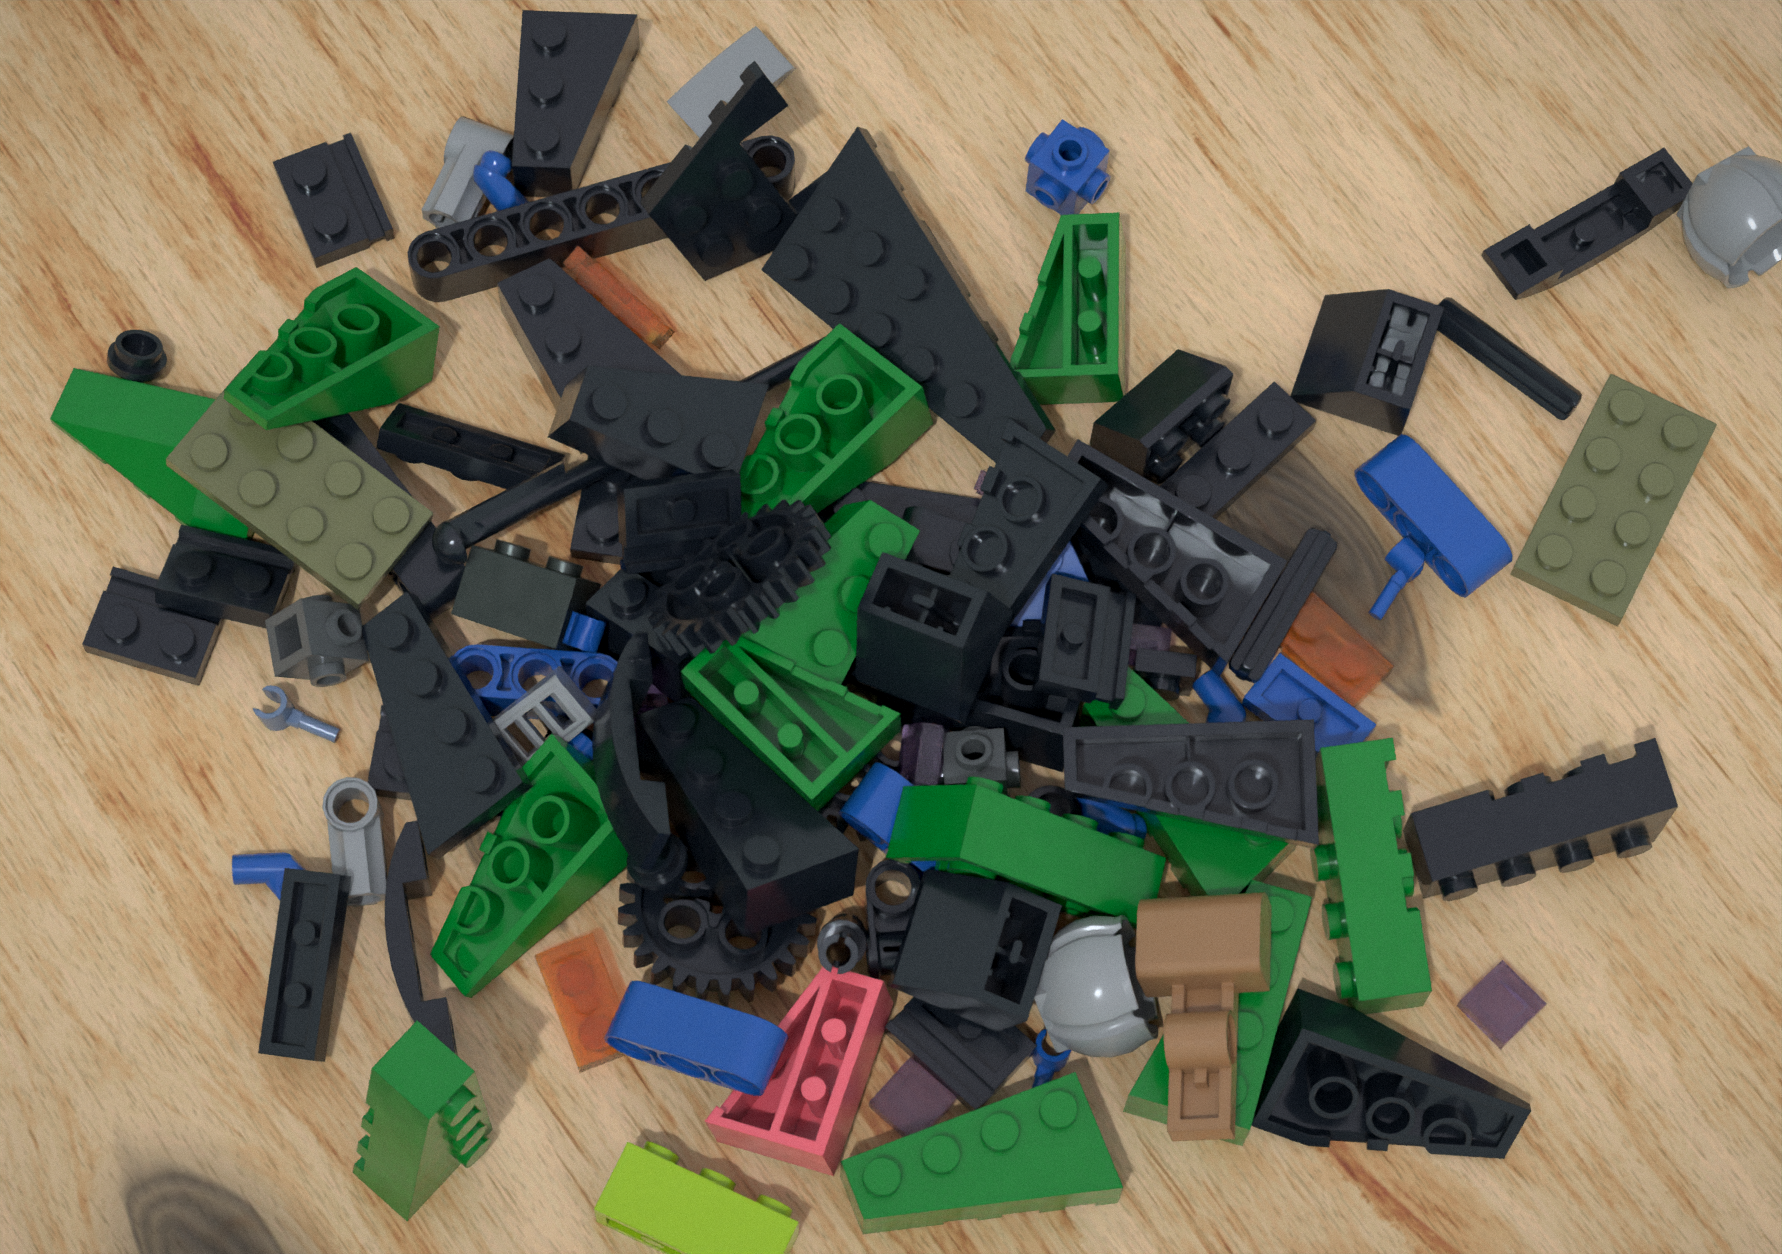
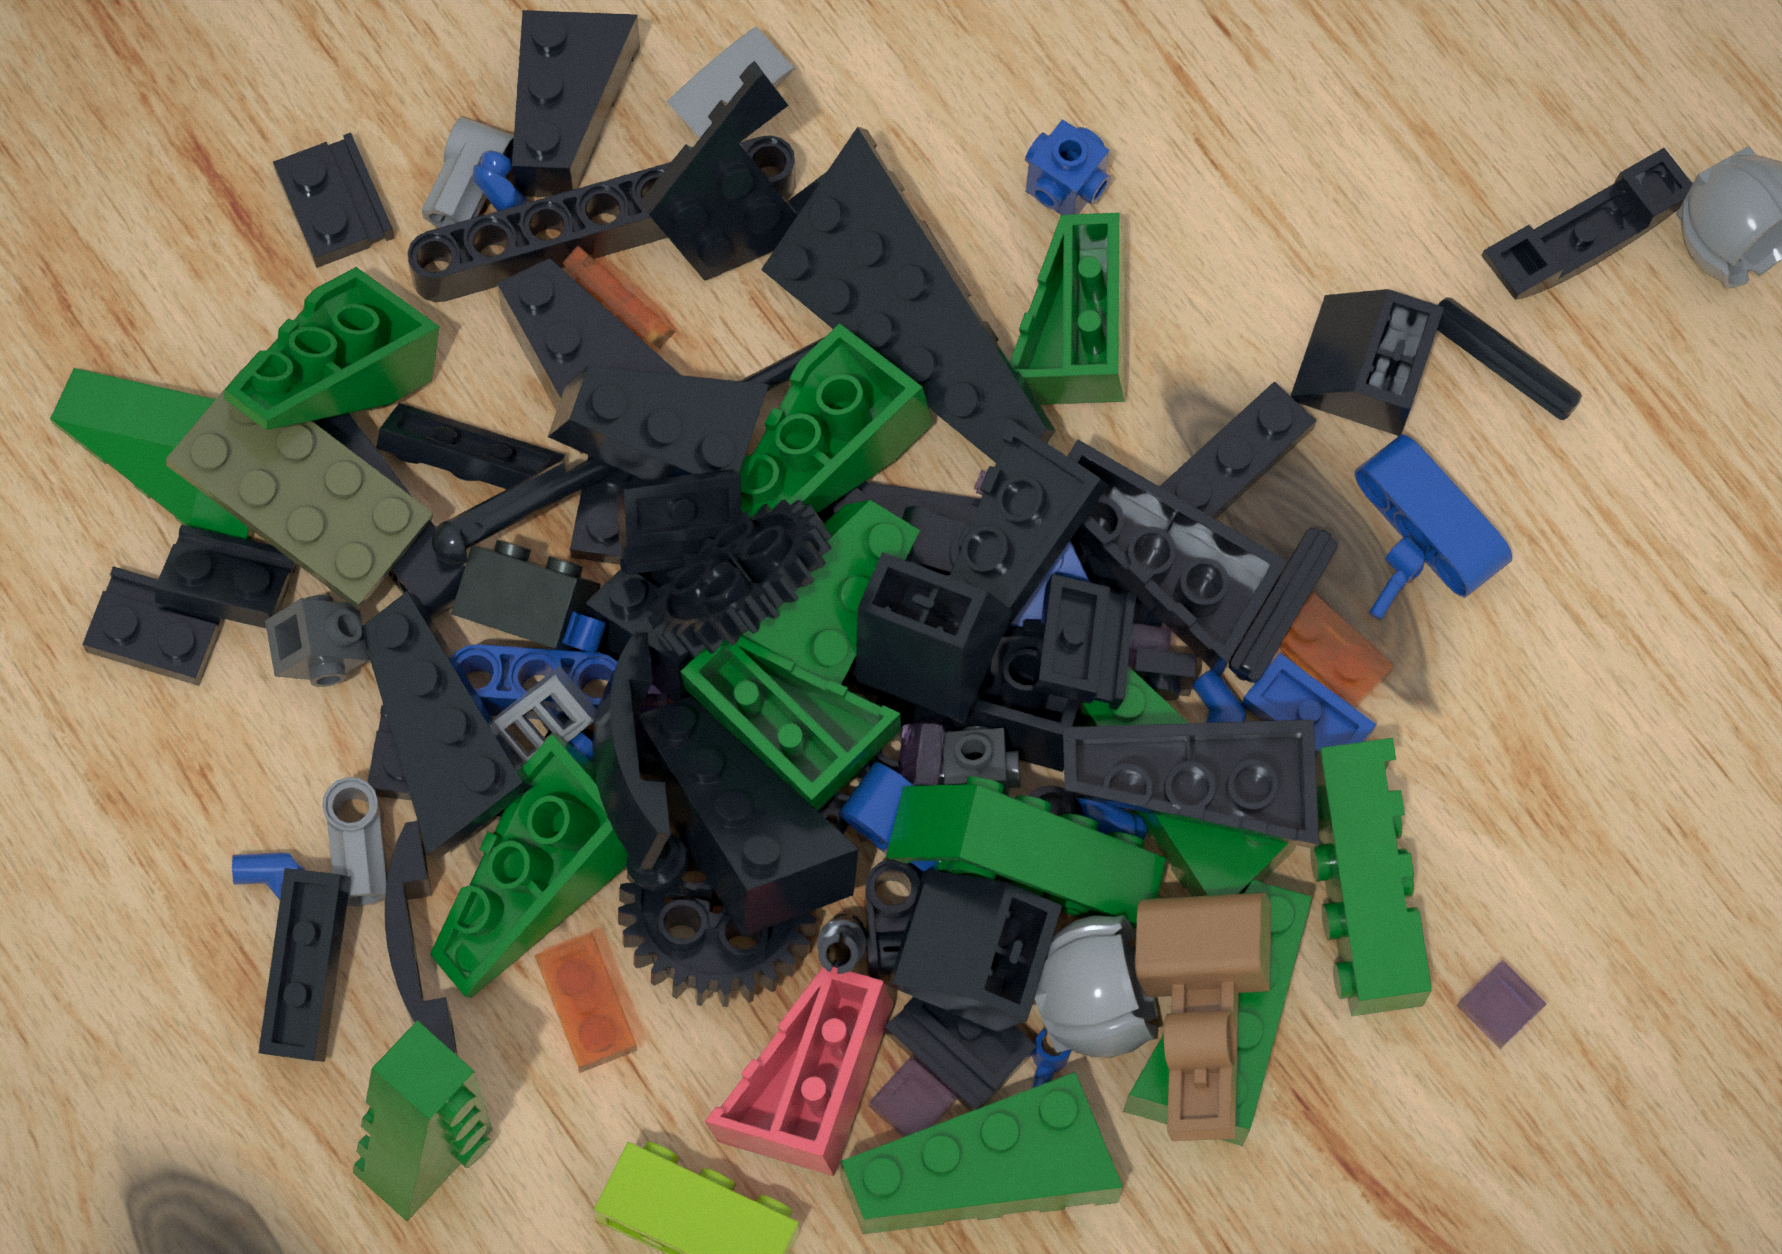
(137, 356): black plate -> none
(288, 716): sand blue hand -> none
(696, 1038): blue beam -> none
(1165, 416): black slope -> none
(1362, 1082): black wedge -> none
(1542, 824): black wedge -> none
(1613, 500): olive plate -> none

